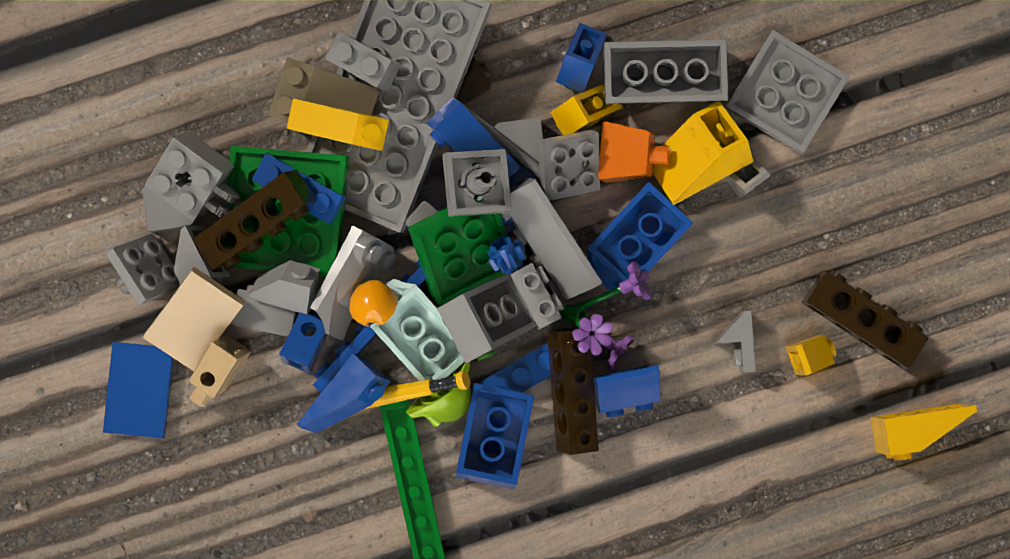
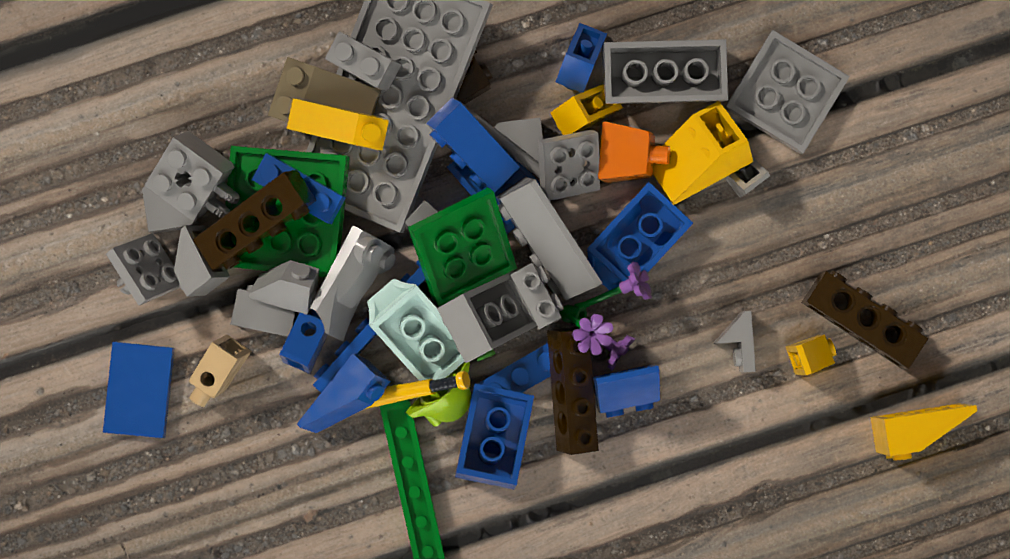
(193, 318): tan tile -> none
(373, 303): light orange hair -> none
(488, 181): light grey plate -> none
(506, 255): blue gear -> none

